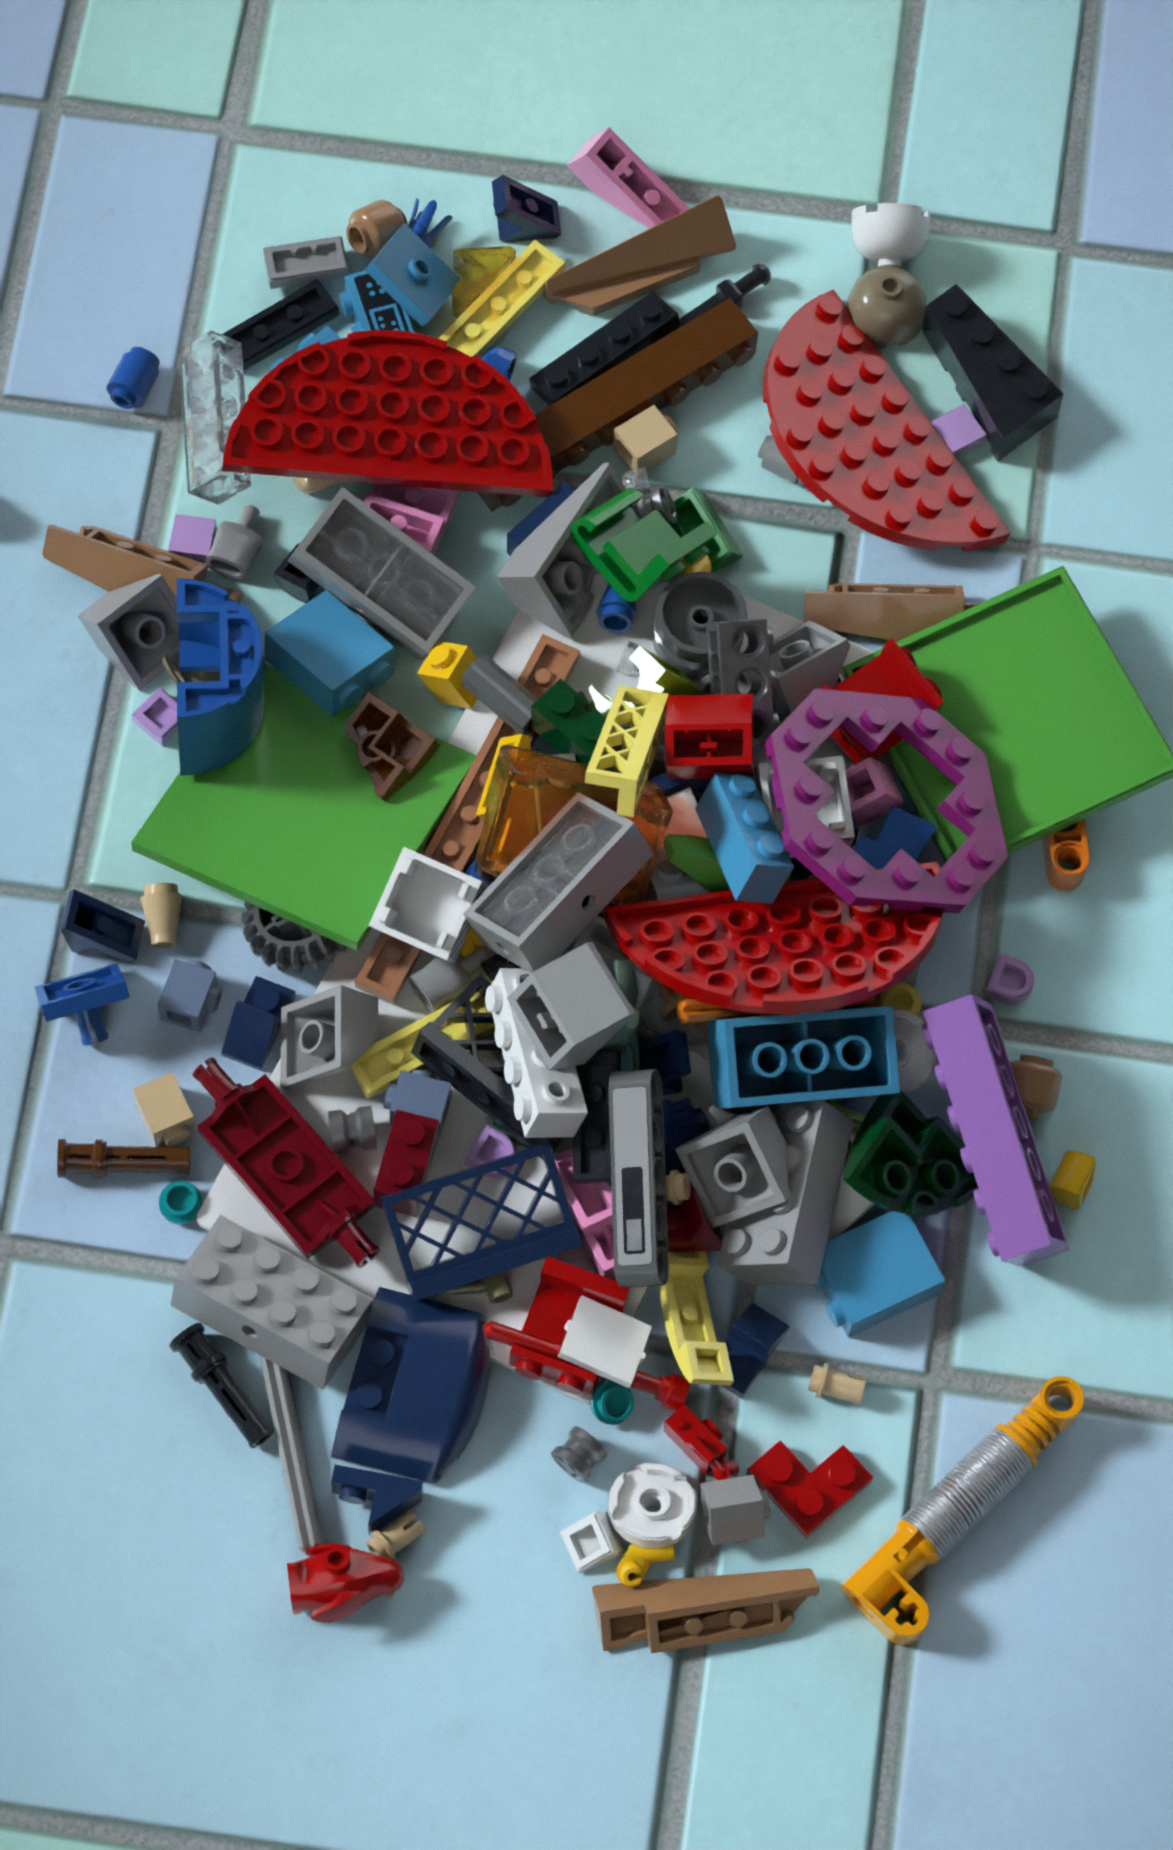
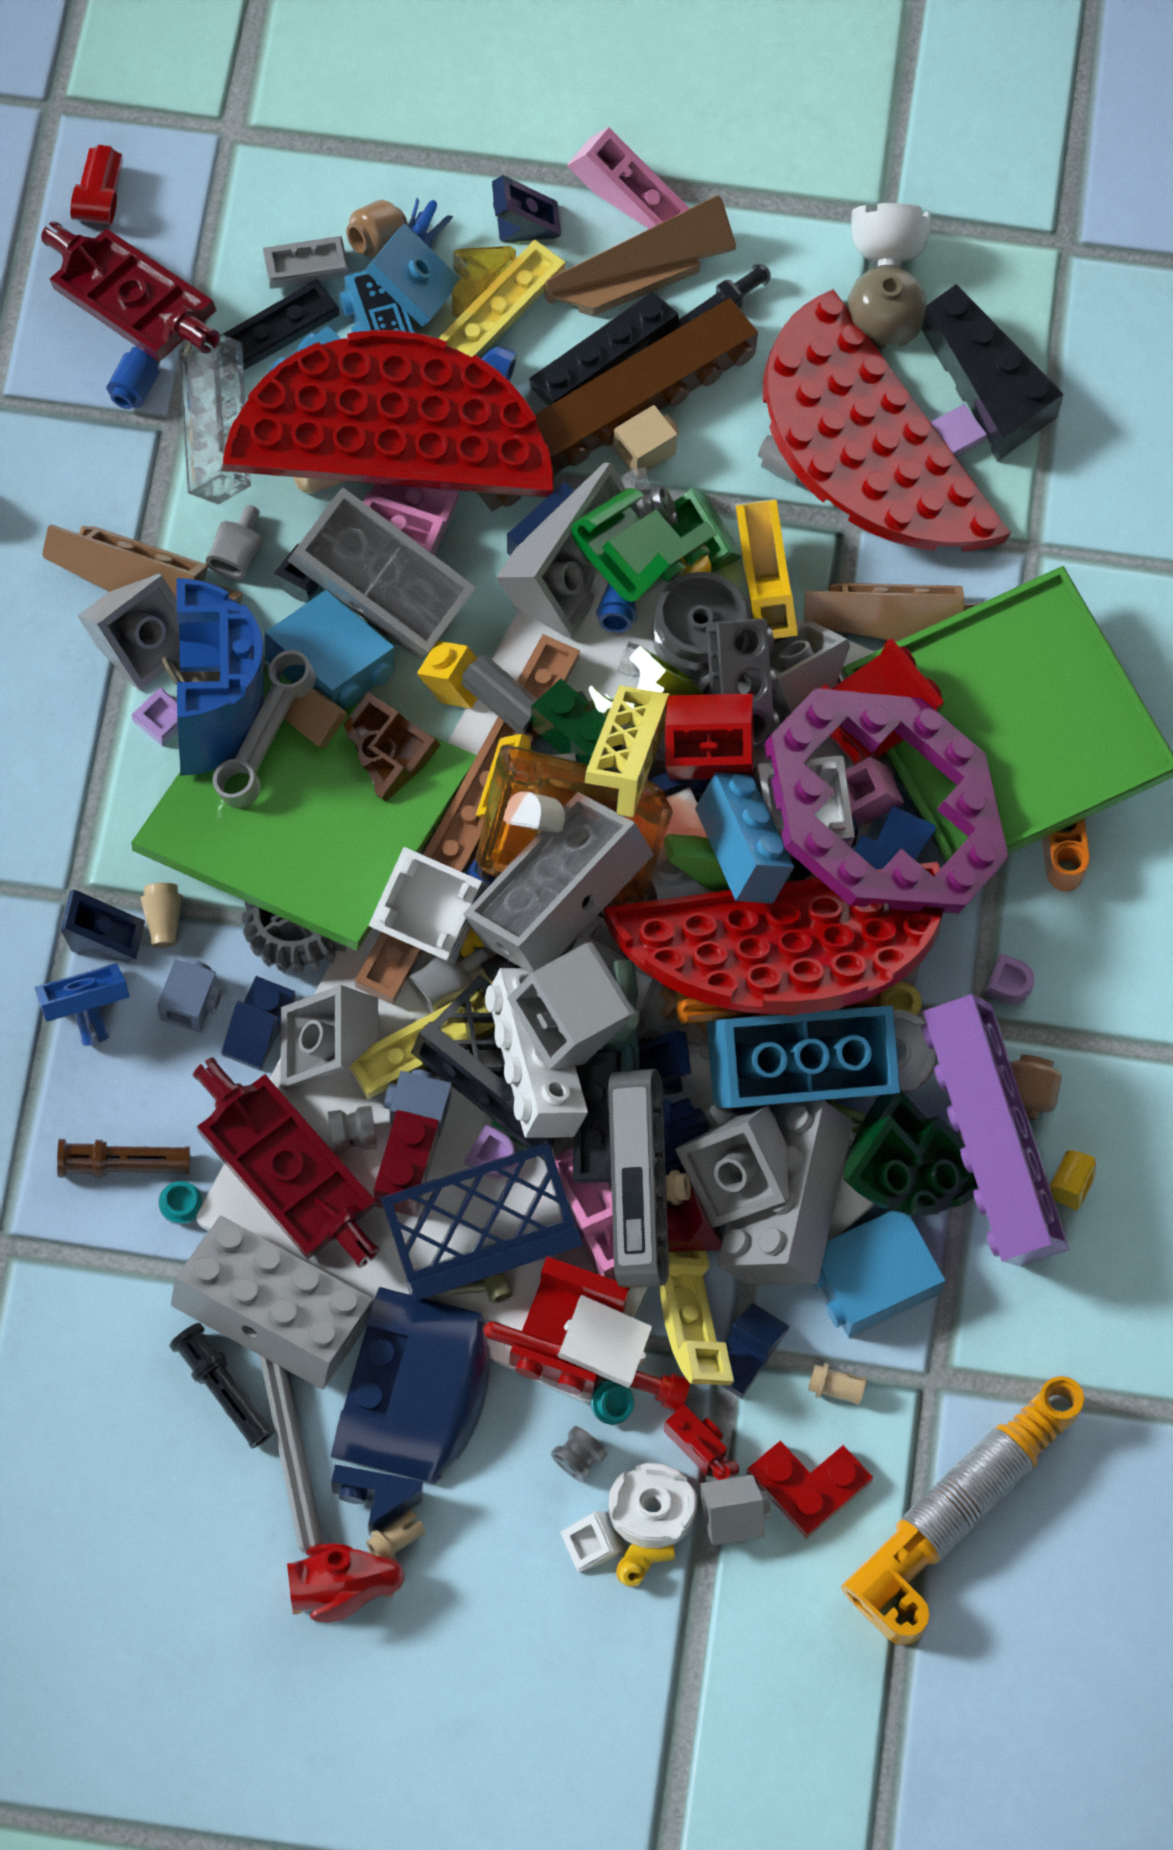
(96, 195): none -> red piece
(130, 292): none -> dark red plate
(164, 1111): tan brick -> none
(192, 536): lavender tile -> none
(264, 728): none -> light grey piece
(316, 717): none -> medium nougat tile
(535, 812): none -> white brick
(700, 1608): medium nougat wedge -> none
(766, 566): none -> yellow arch

